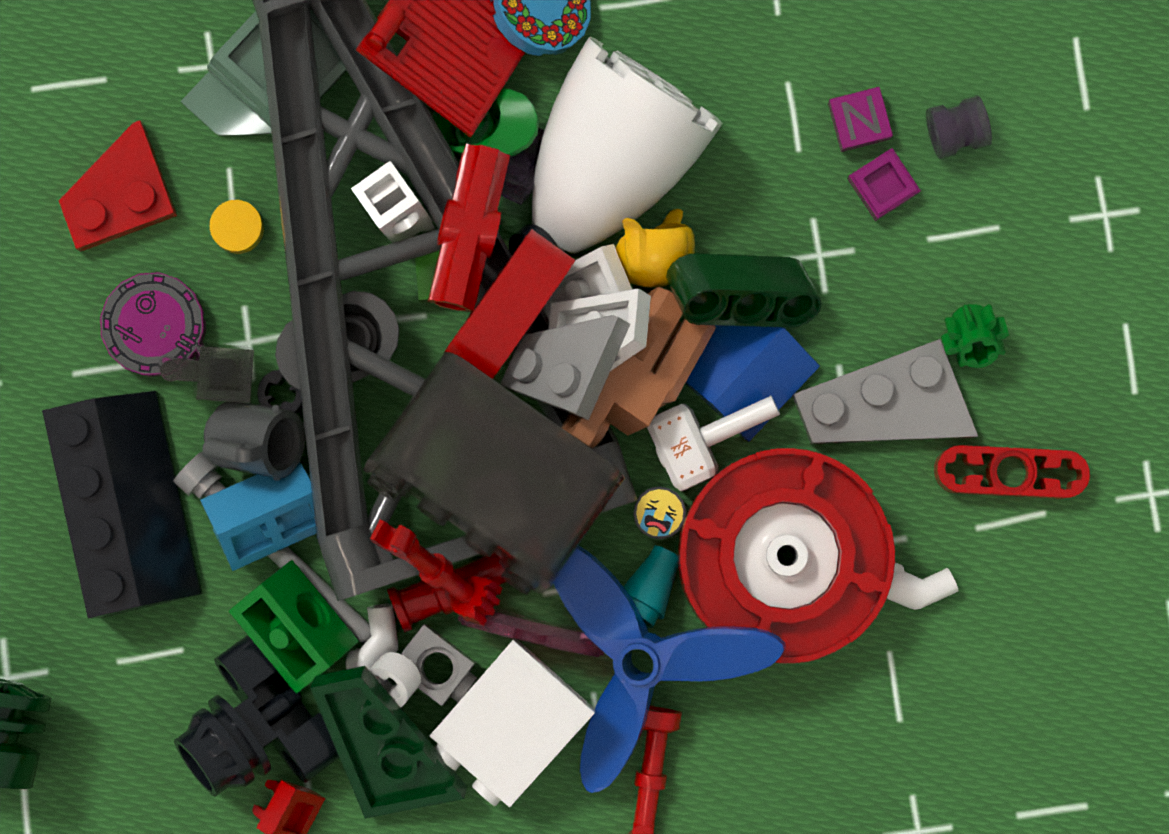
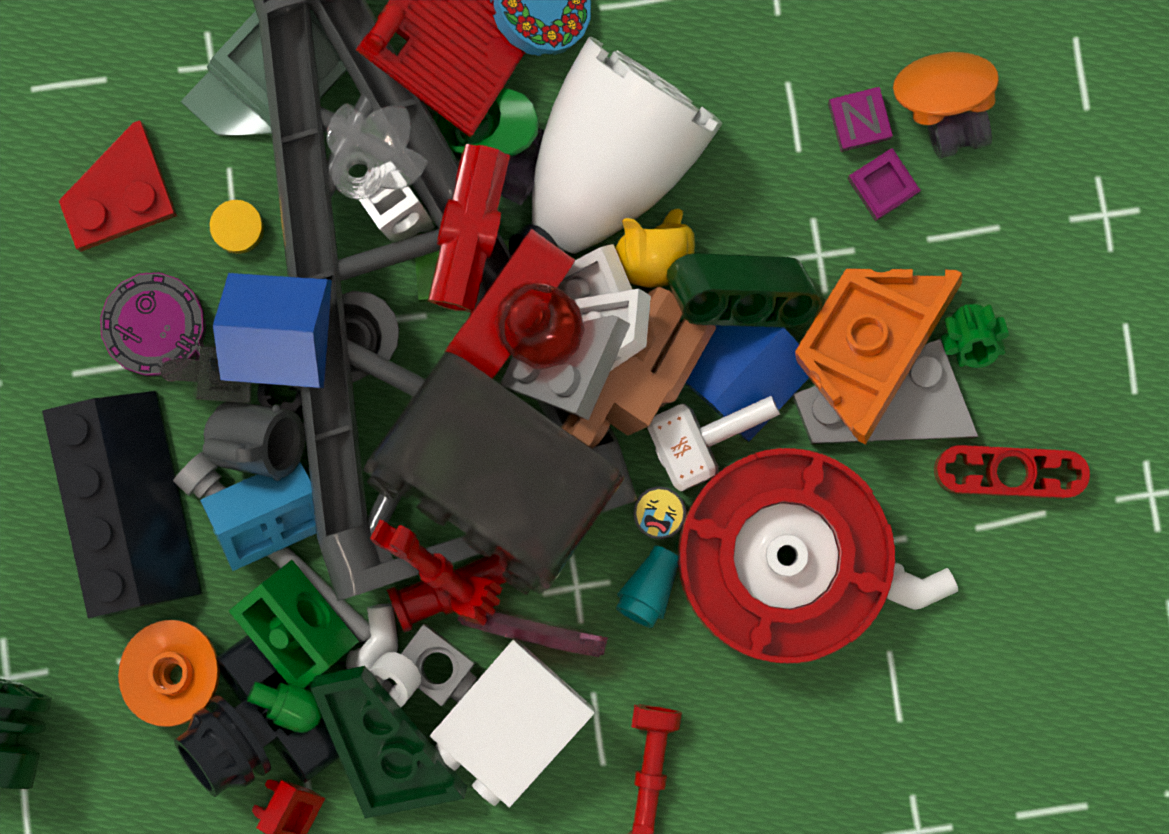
(148, 666): none -> orange dish
(273, 330): none -> blue slope
(287, 706): none -> green cylinder
(376, 143): none -> clear plate
(539, 325): none -> clear red hair
(616, 626): blue piece -> none
(871, 339): none -> orange wing
(946, 86): none -> orange dish

